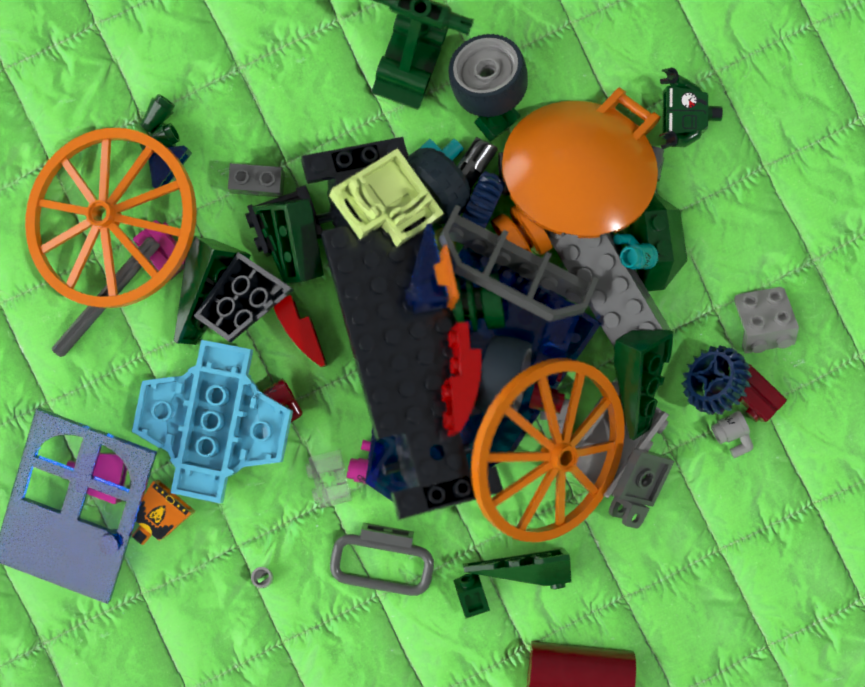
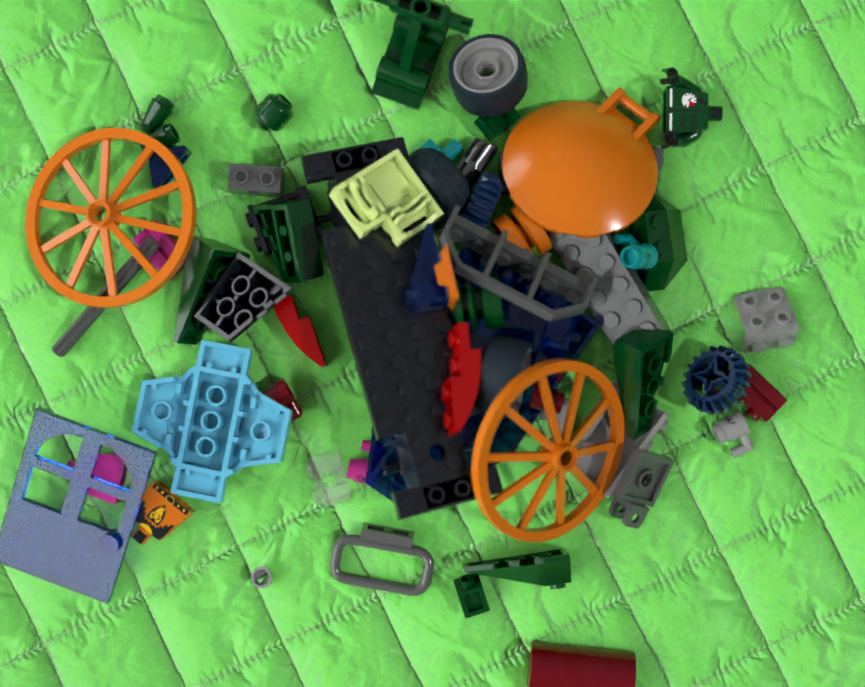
(274, 112): none -> dark green head

